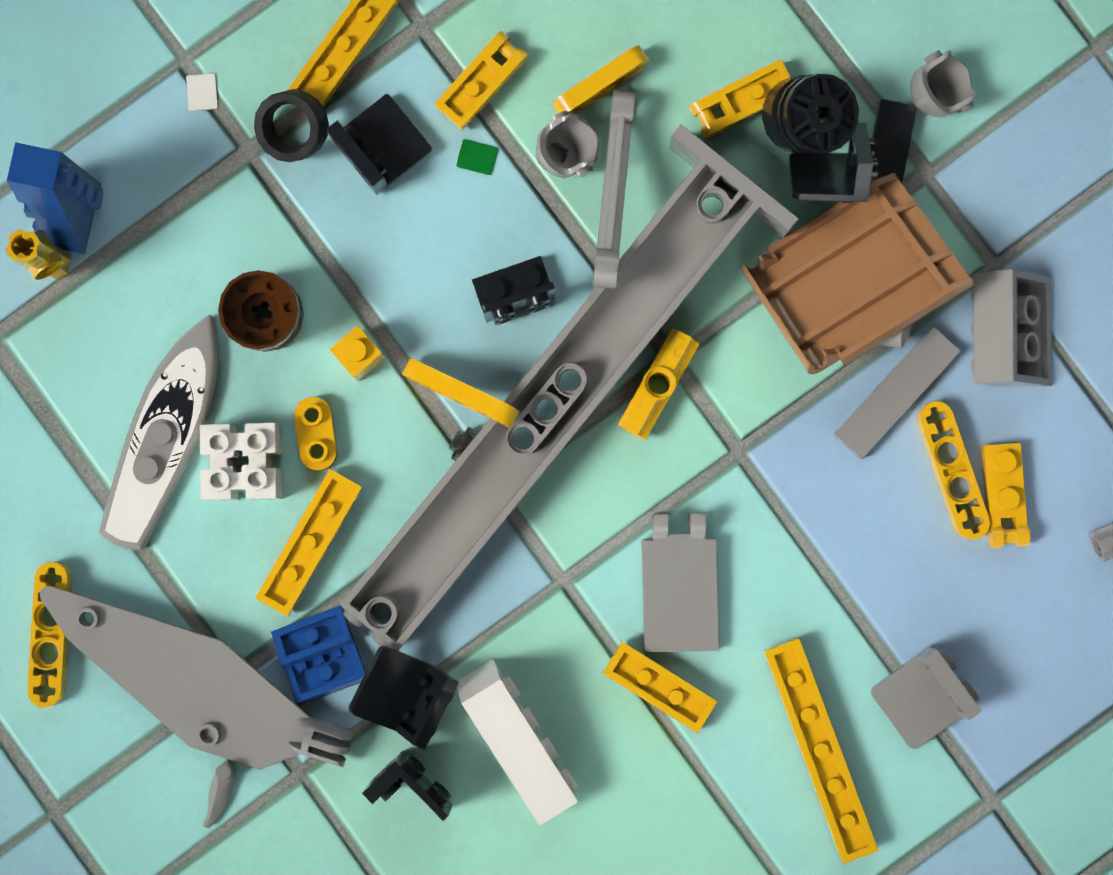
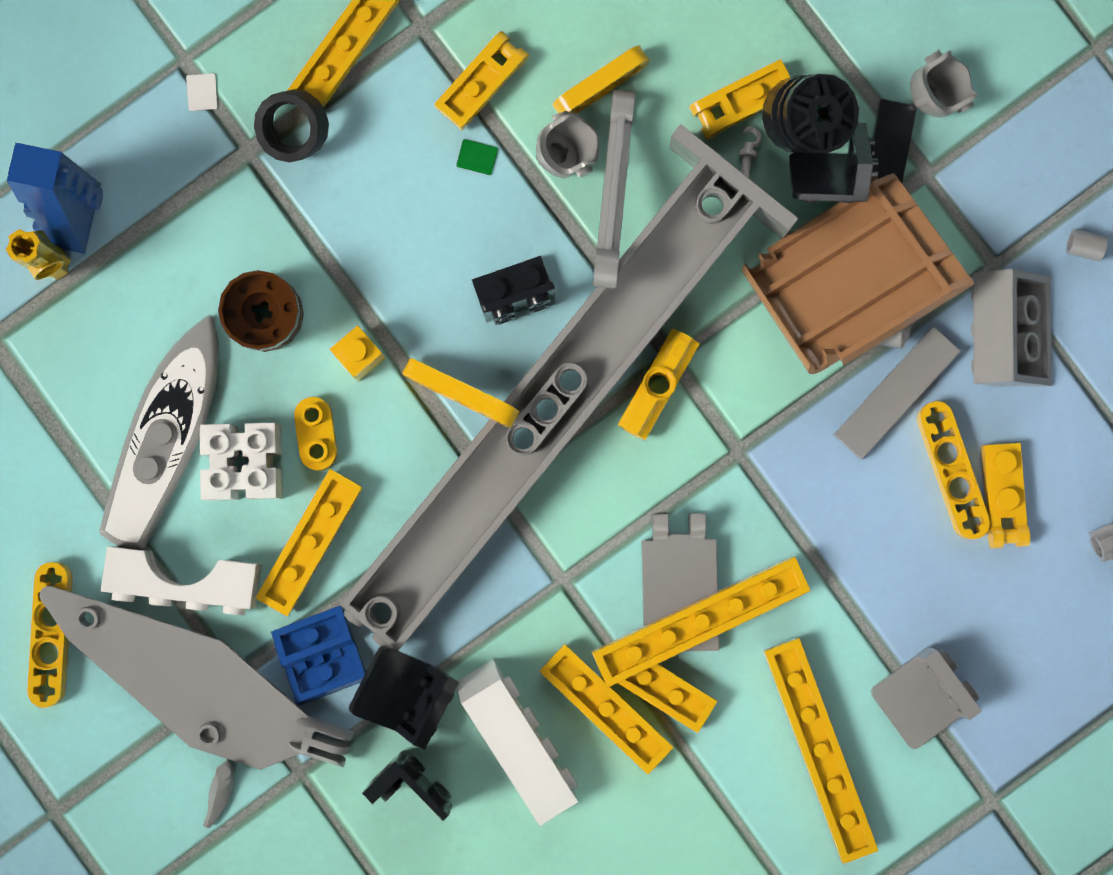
(135, 573): none -> white arch
(380, 143): black bracket -> none
(461, 441): clear smoke plate -> none
(606, 709): none -> yellow plate
(700, 621): none -> yellow plate
(748, 154): none -> white hand
(1087, 245): none -> light grey hinge

